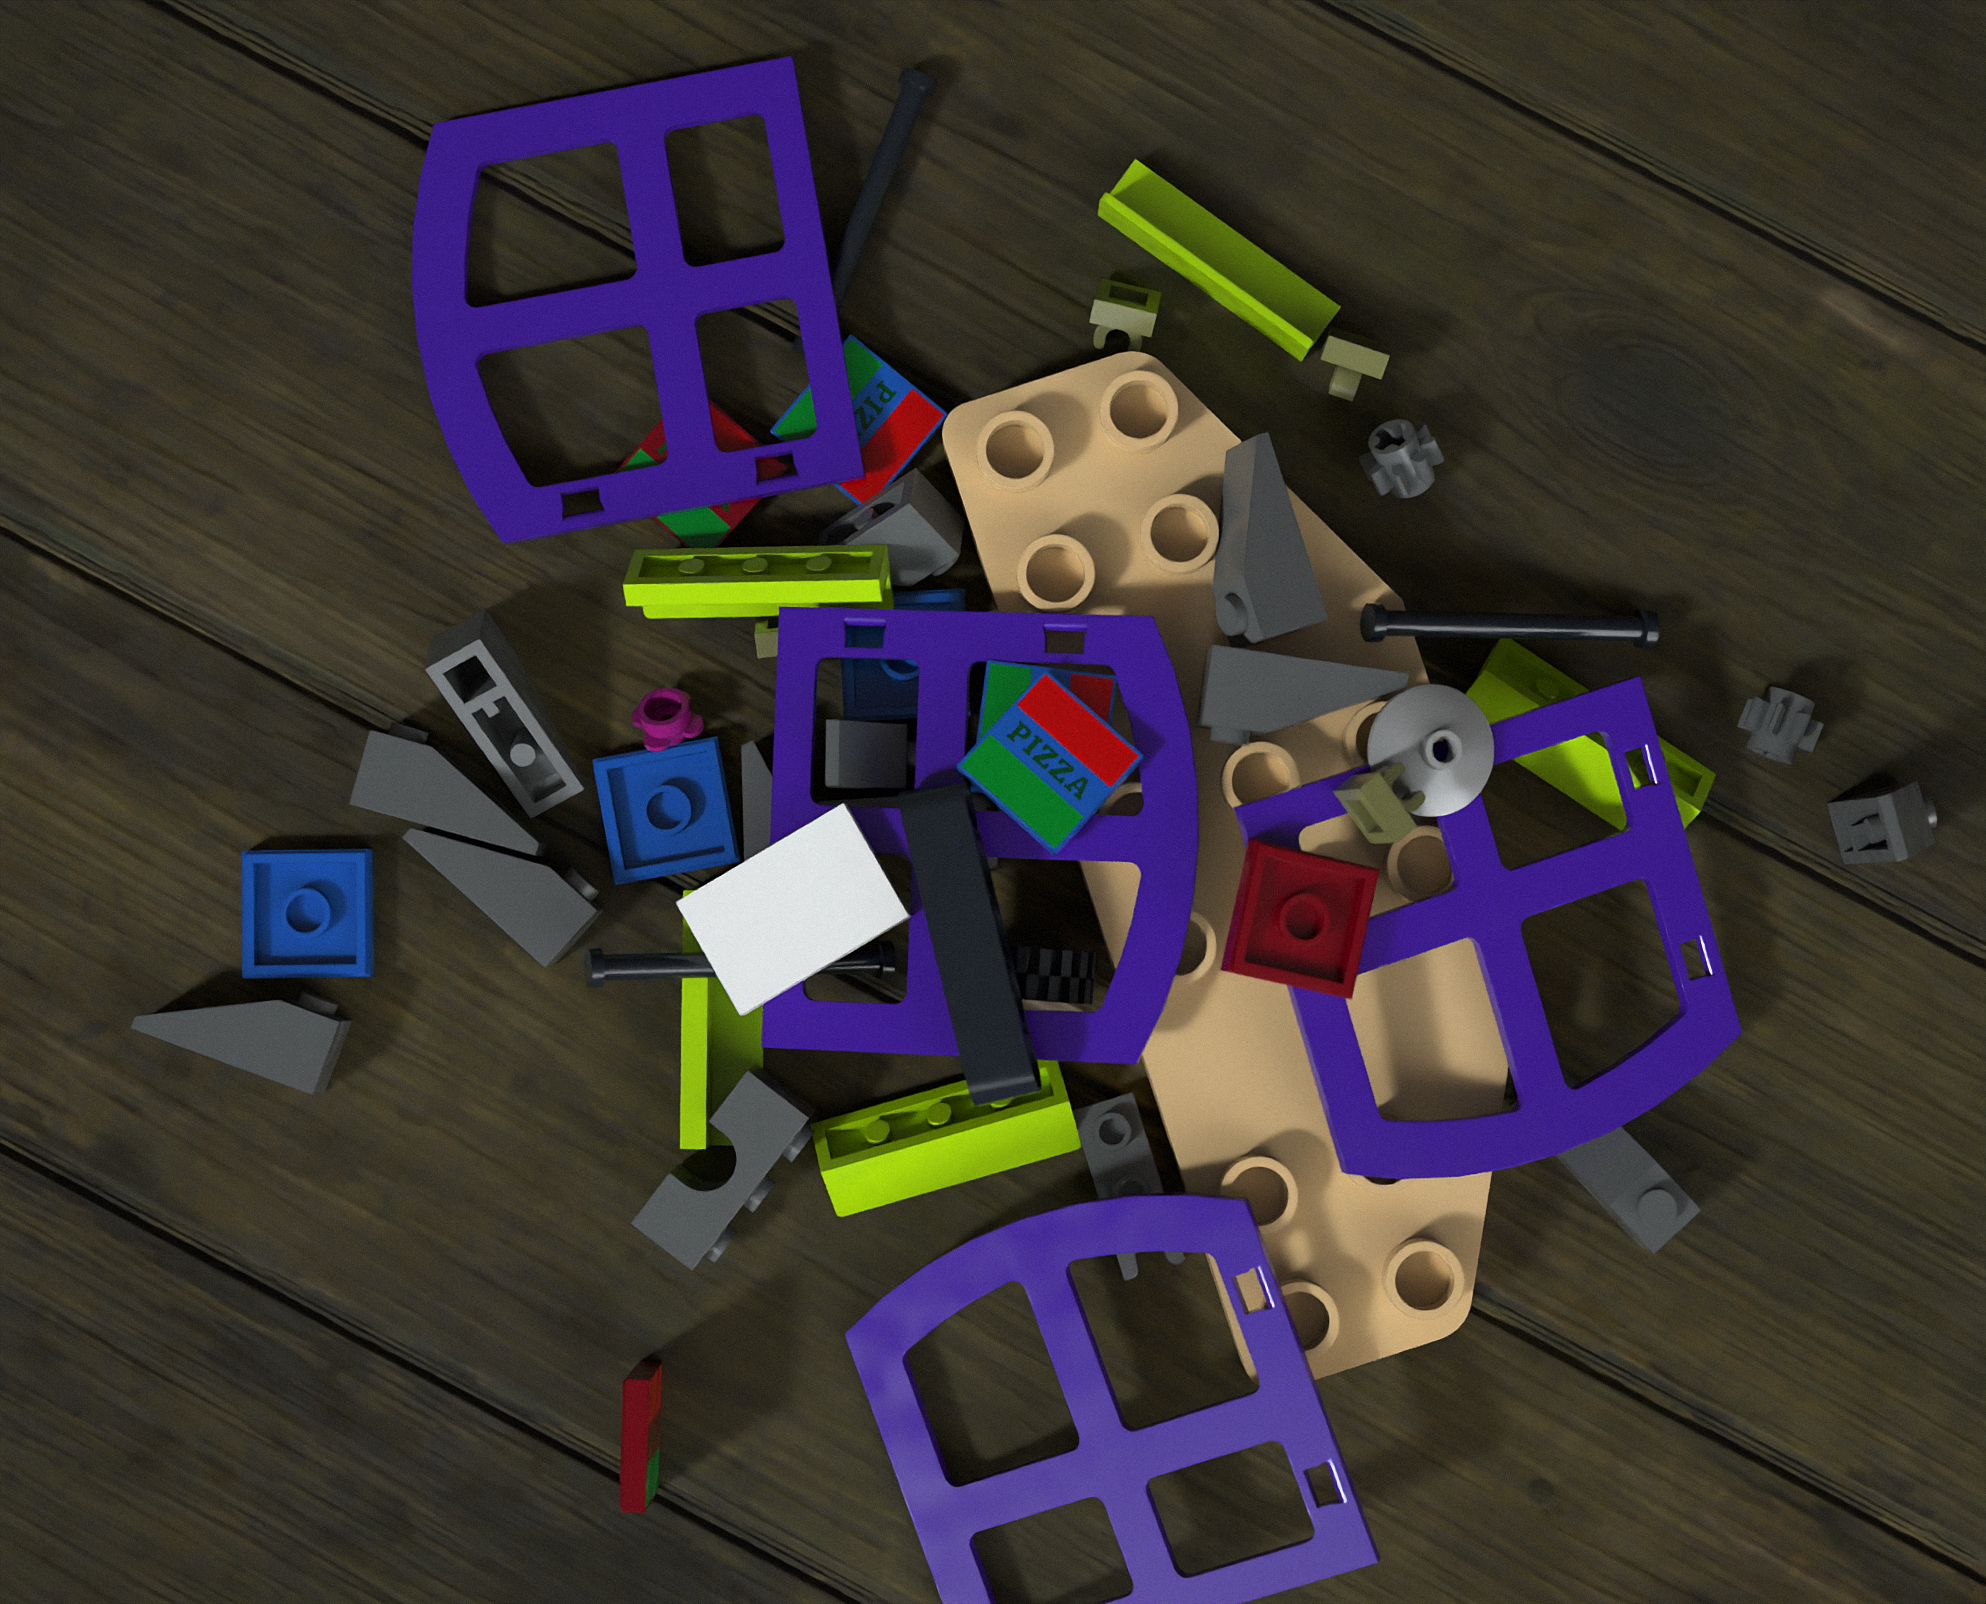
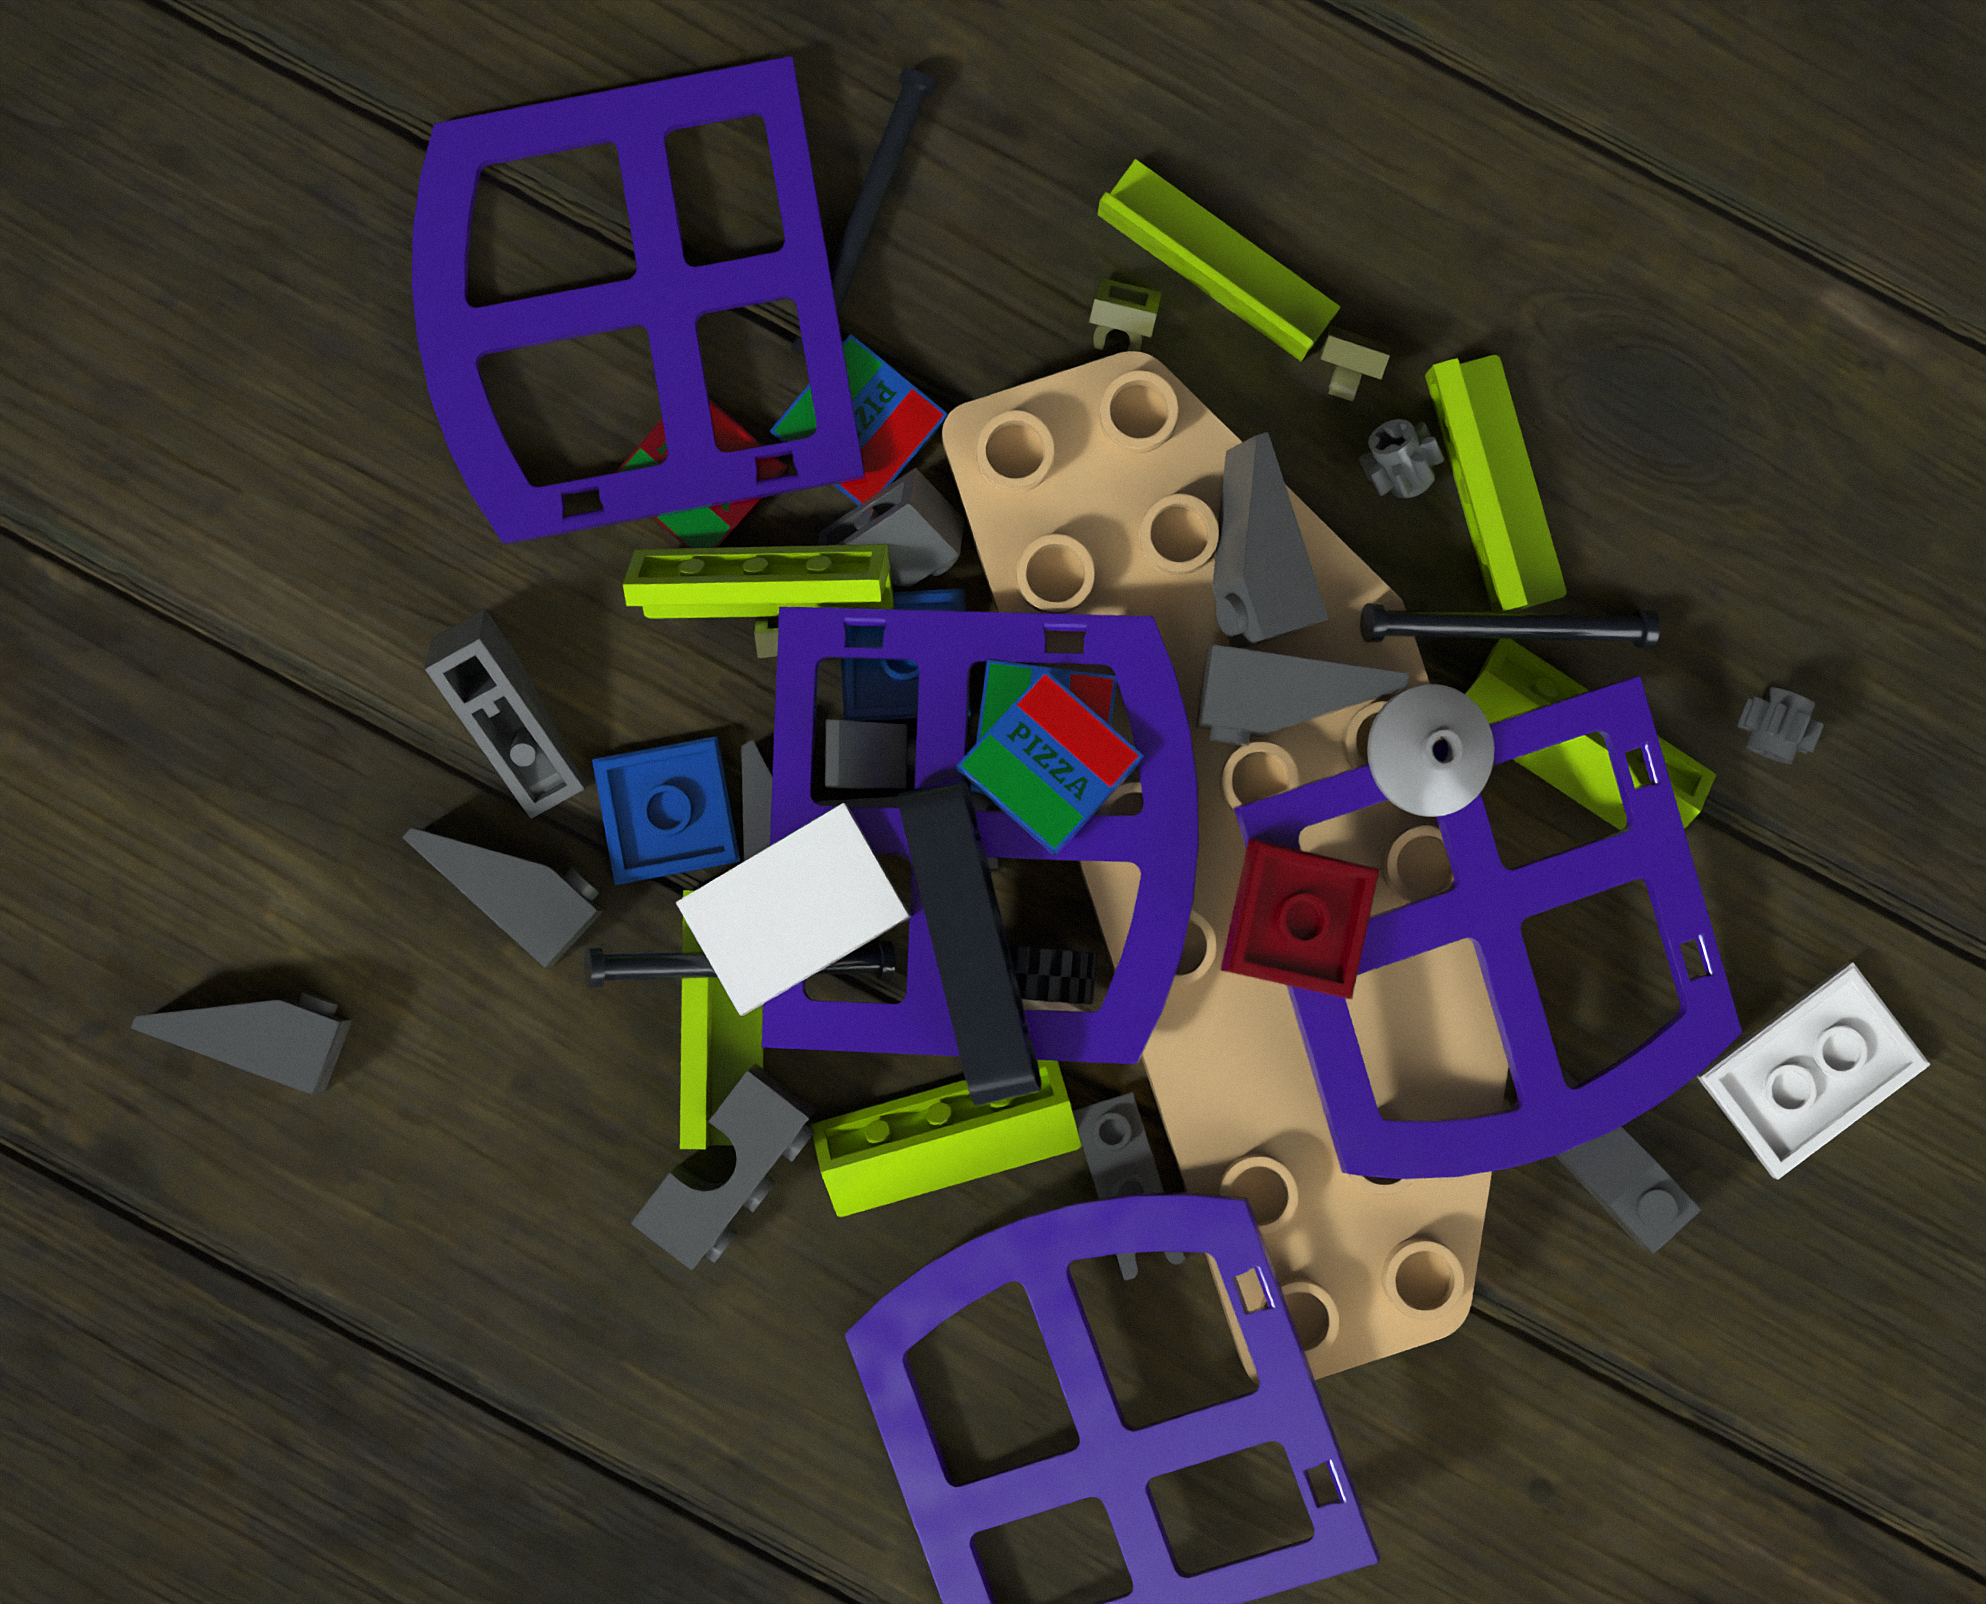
(307, 913): blue tile -> none
(430, 788): dark grey slope -> none
(640, 1436): dark red tile -> none
(666, 718): magenta plate -> none
(1376, 807): olive tile -> none
(1495, 483): none -> lime panel
(1813, 1070): none -> white tile
(1884, 824): dark grey slope -> none

